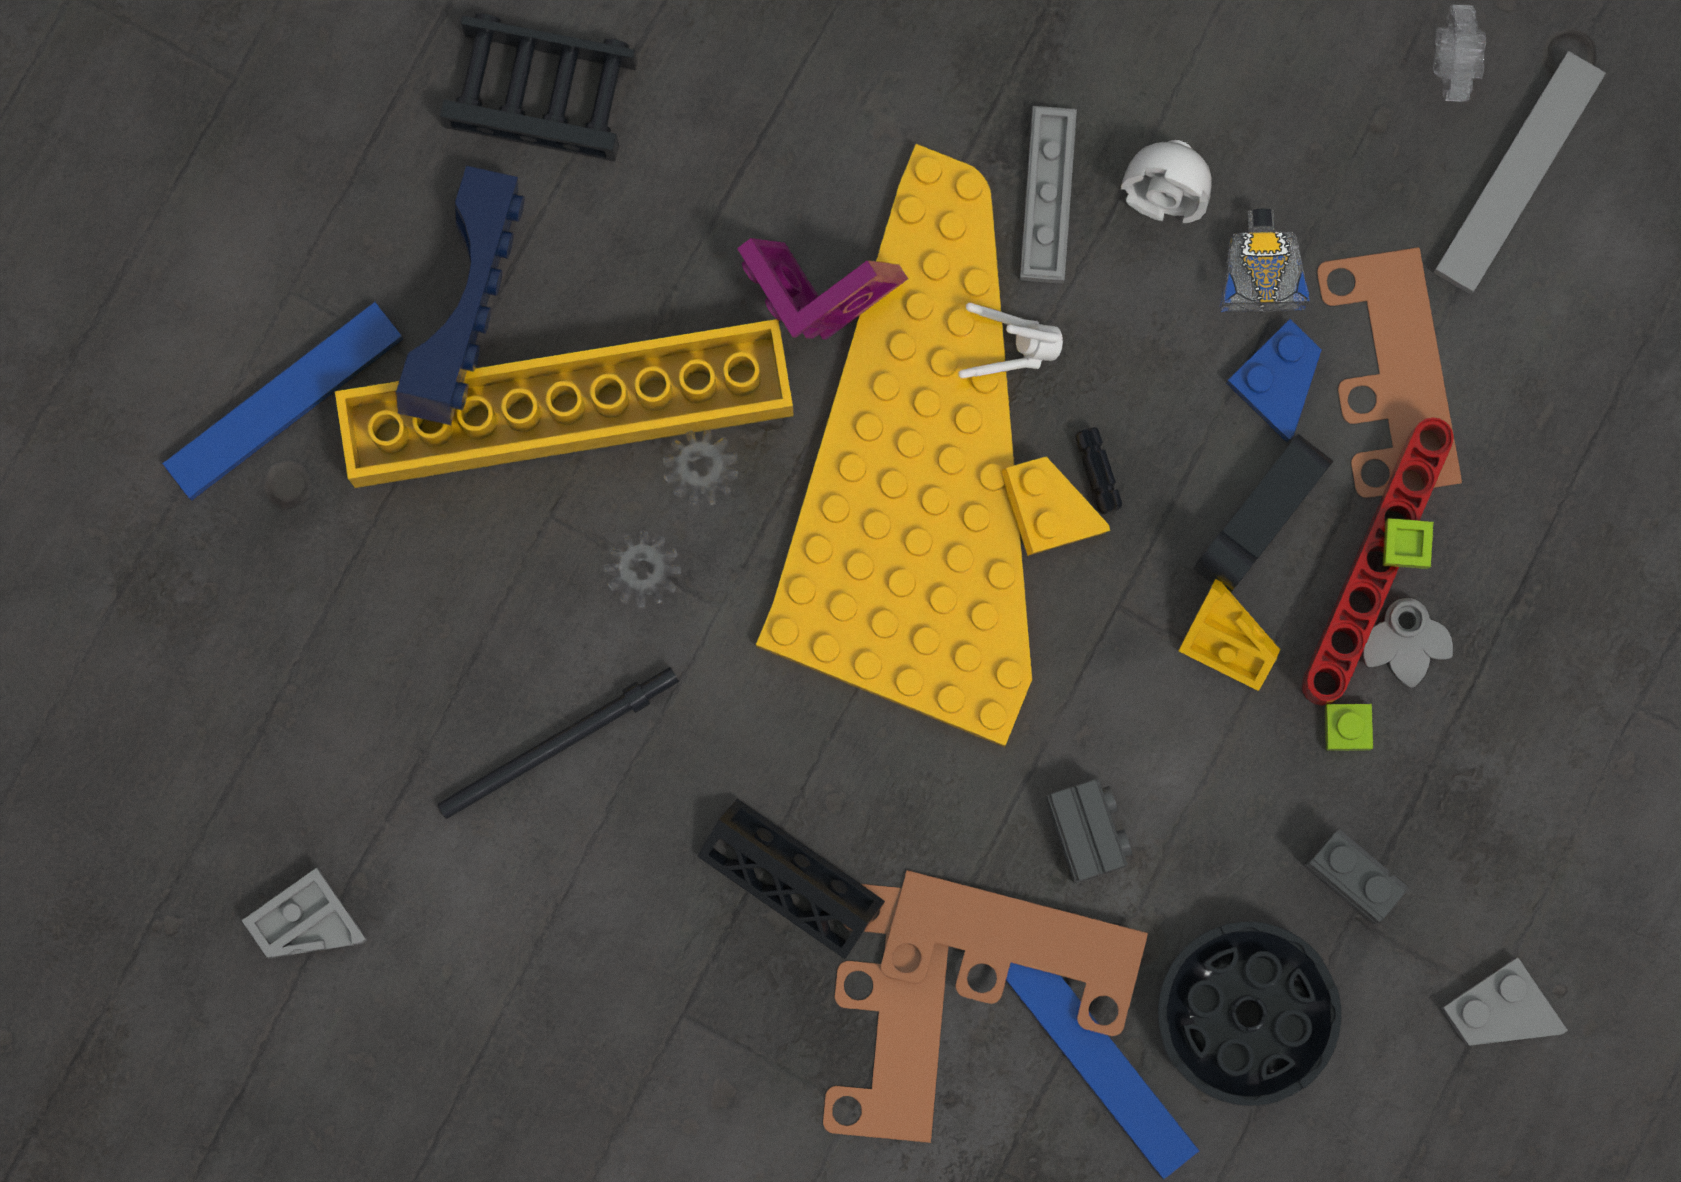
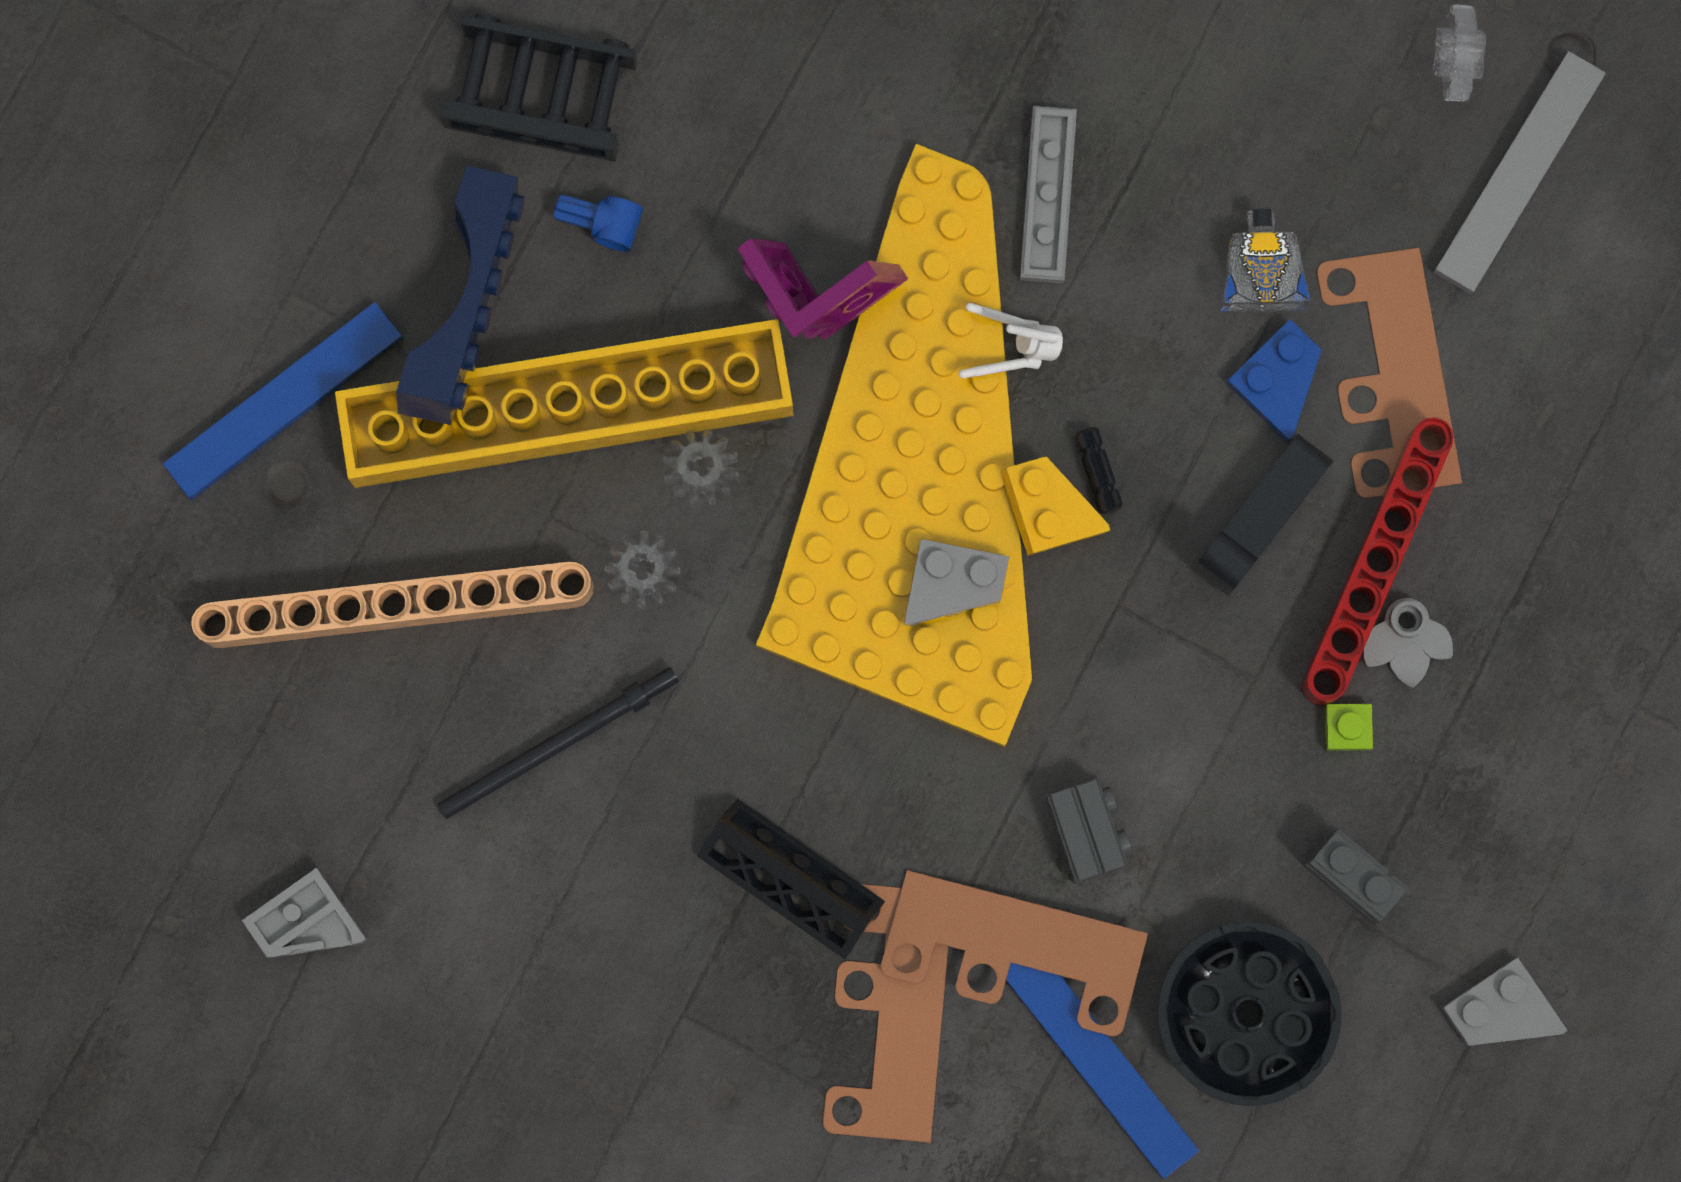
(372, 597): none -> light nougat beam
(612, 221): none -> blue axle
(953, 580): none -> light grey wing
(1169, 181): white cylinder -> none
(1230, 639): yellow wing -> none
(1408, 543): lime plate -> none

